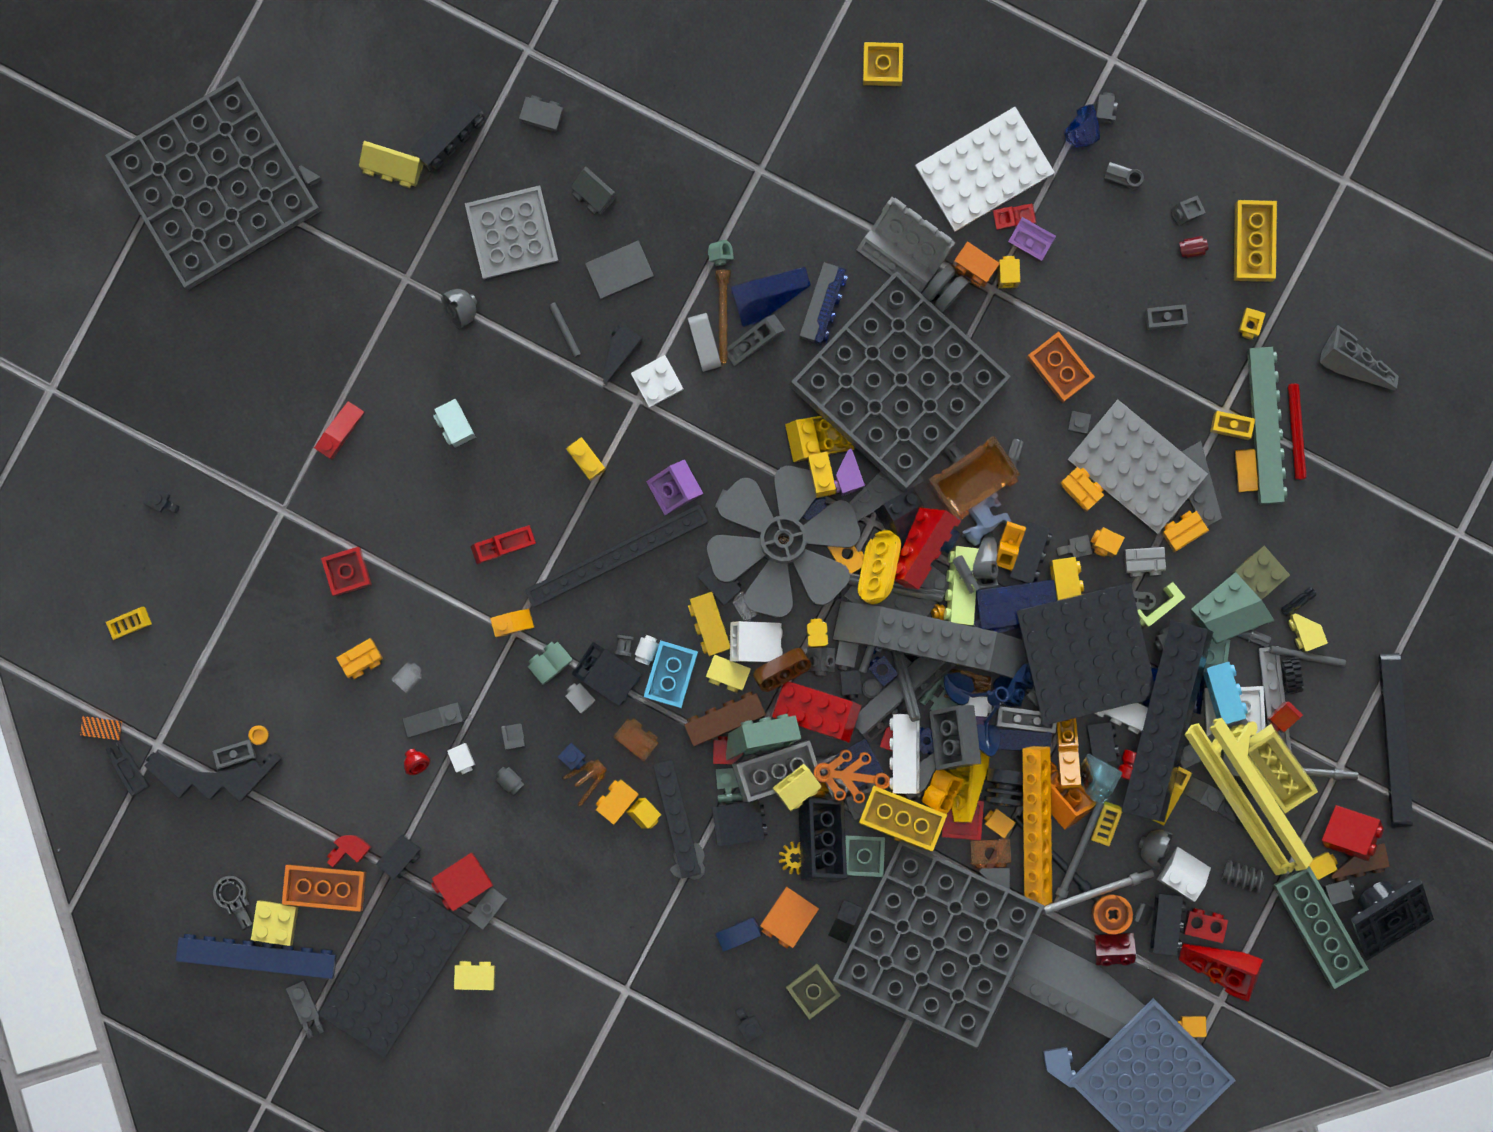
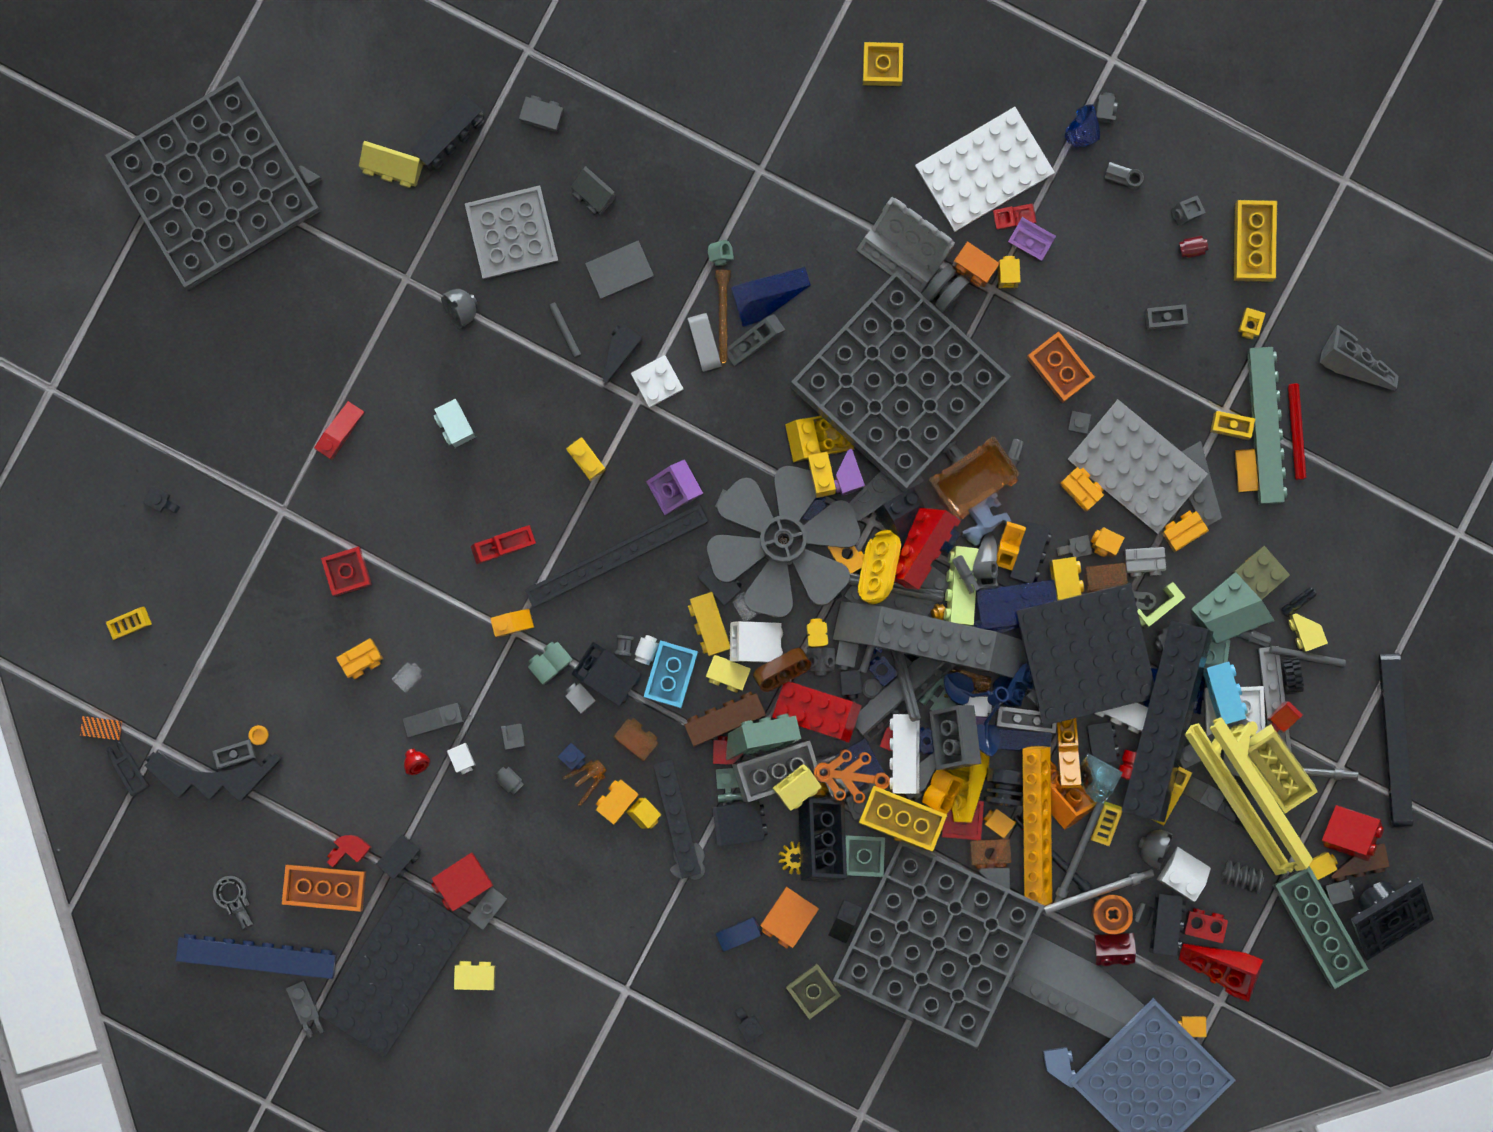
(274, 923): light yellow brick -> none
(822, 303): piece -> none
(1105, 576): none -> clear orange brick

